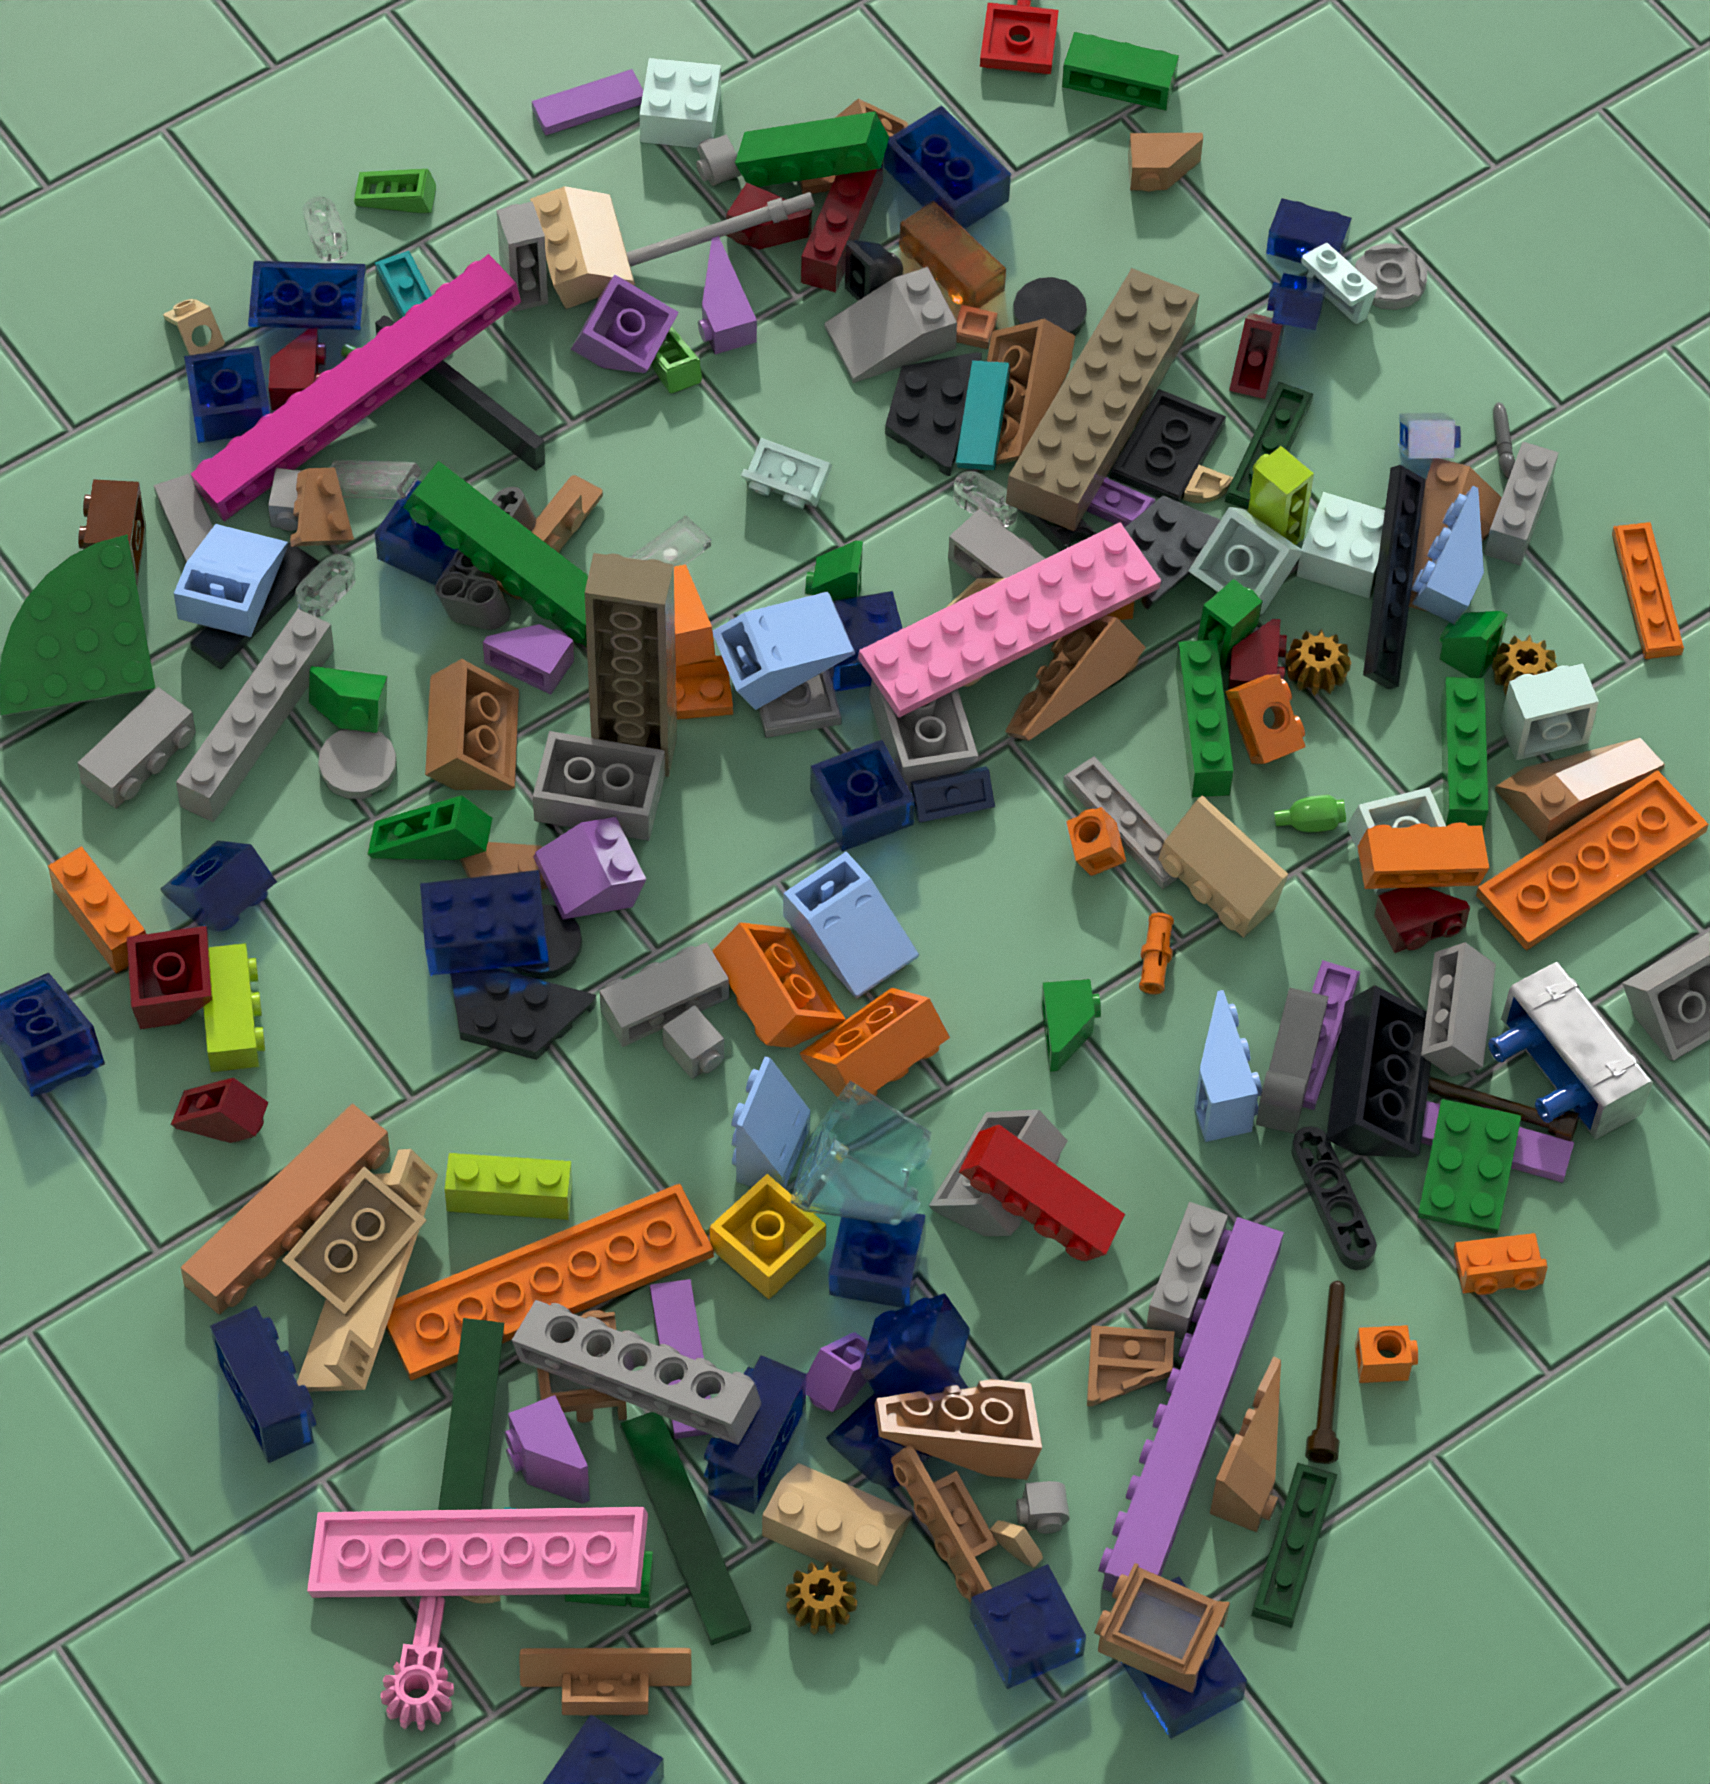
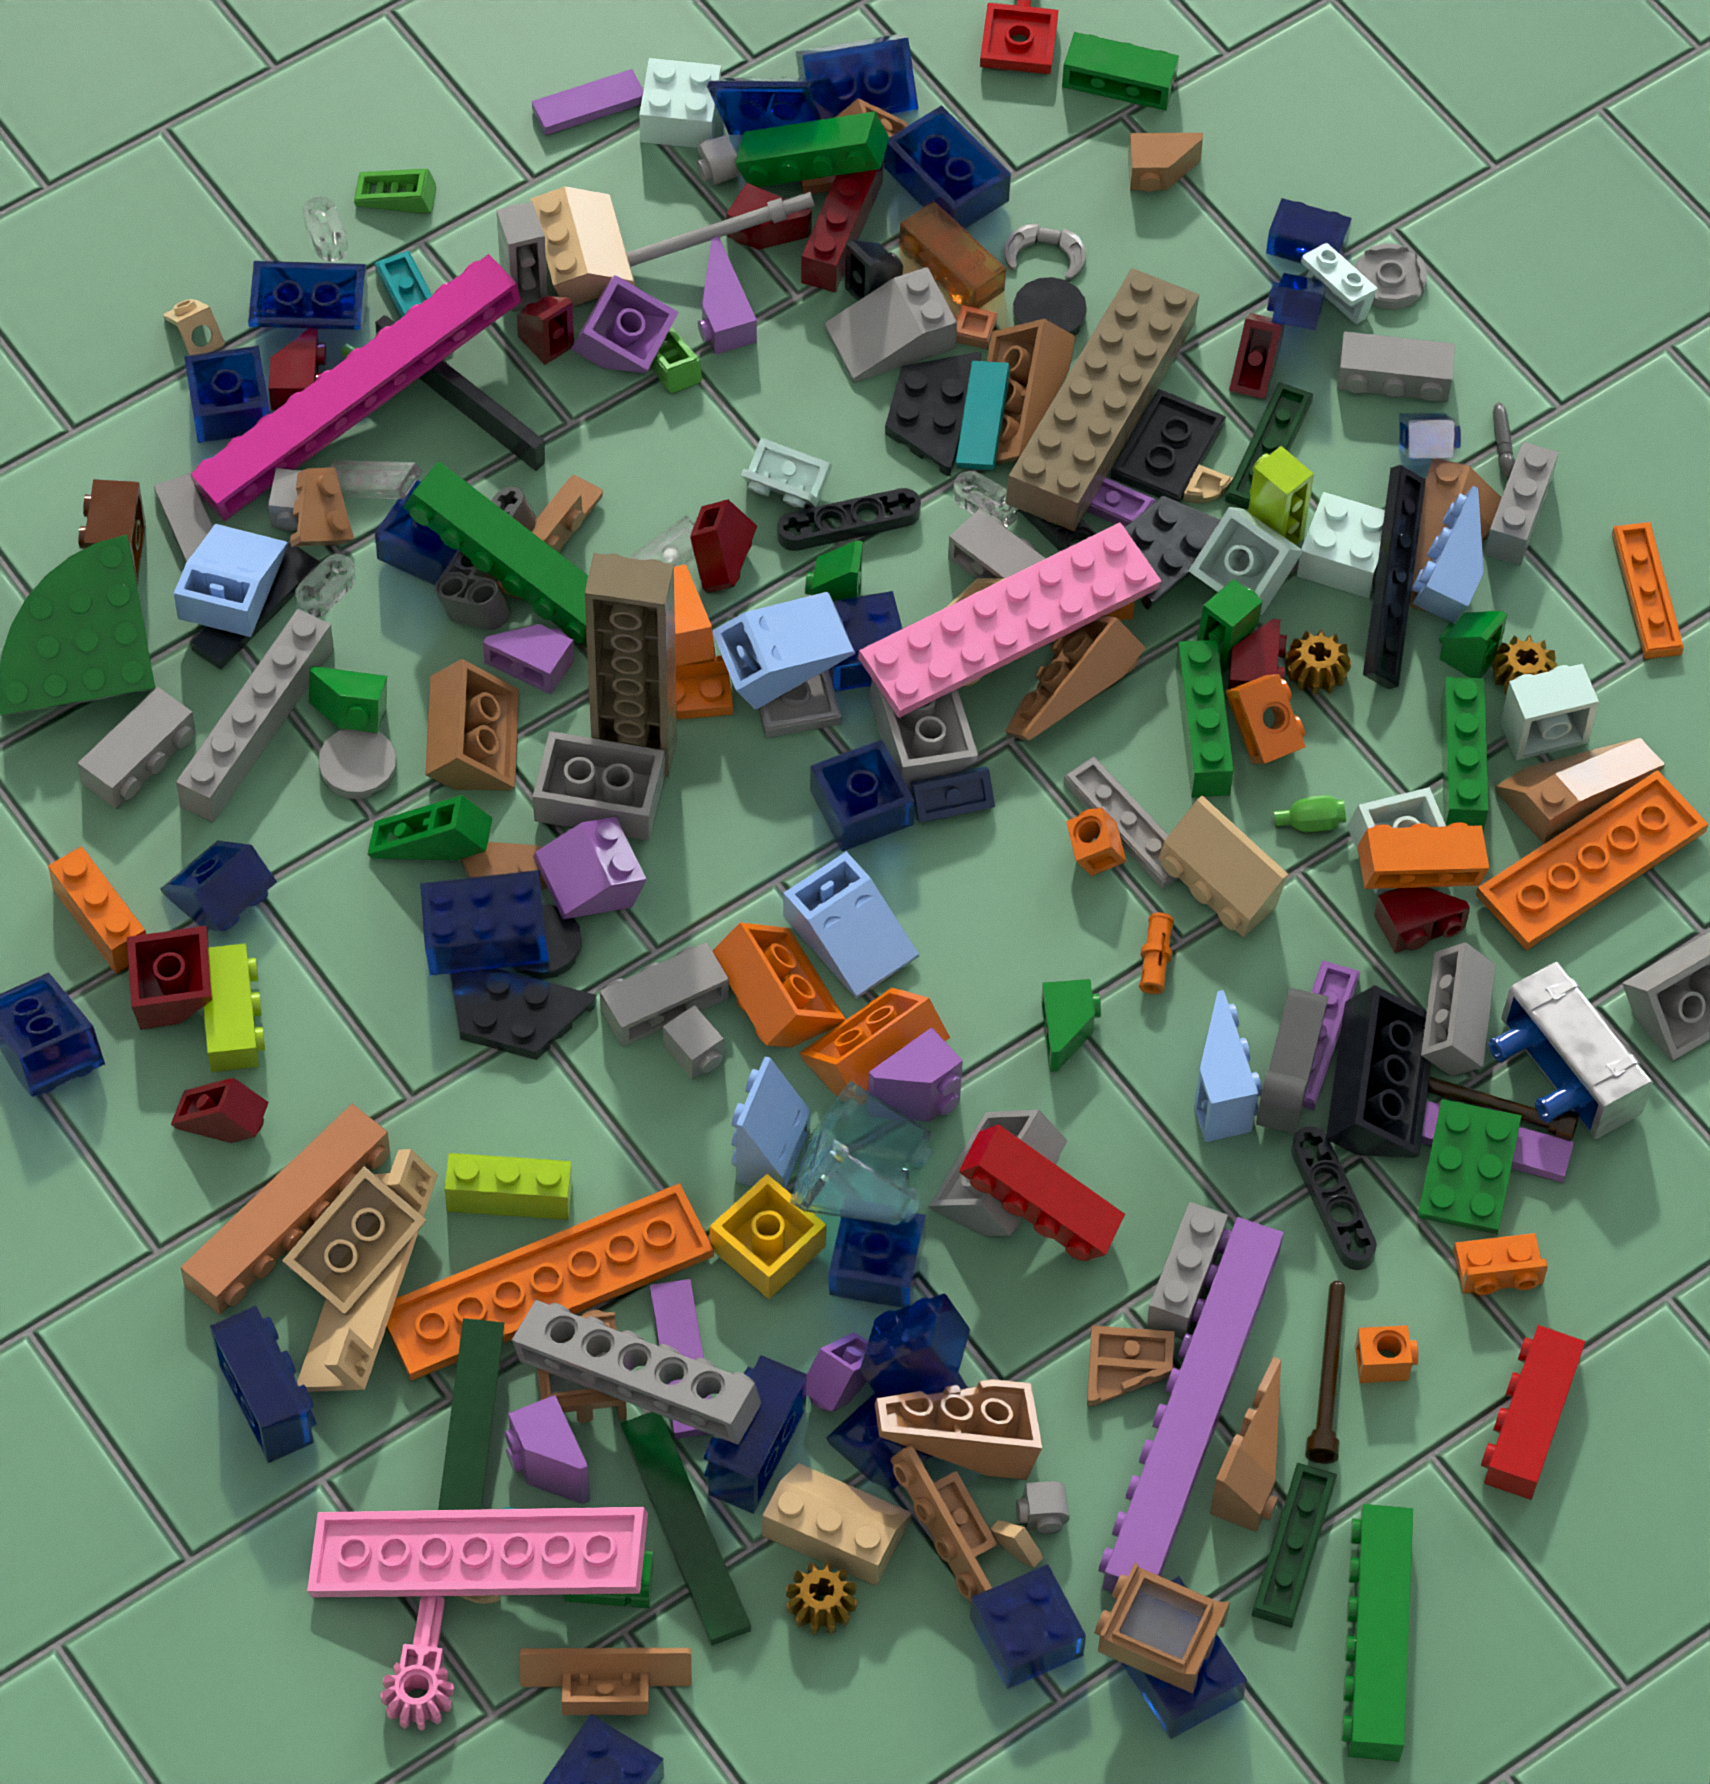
(547, 327): none -> dark red slope
(721, 544): none -> dark red slope
(772, 102): none -> clear blue slope
(846, 513): none -> black beam
(866, 69): none -> clear blue slope
(920, 1078): none -> medium lavender slope
(1029, 233): none -> light grey piece
(1380, 1633): none -> green brick
(1396, 366): none -> light grey brick
(1533, 1413): none -> red brick

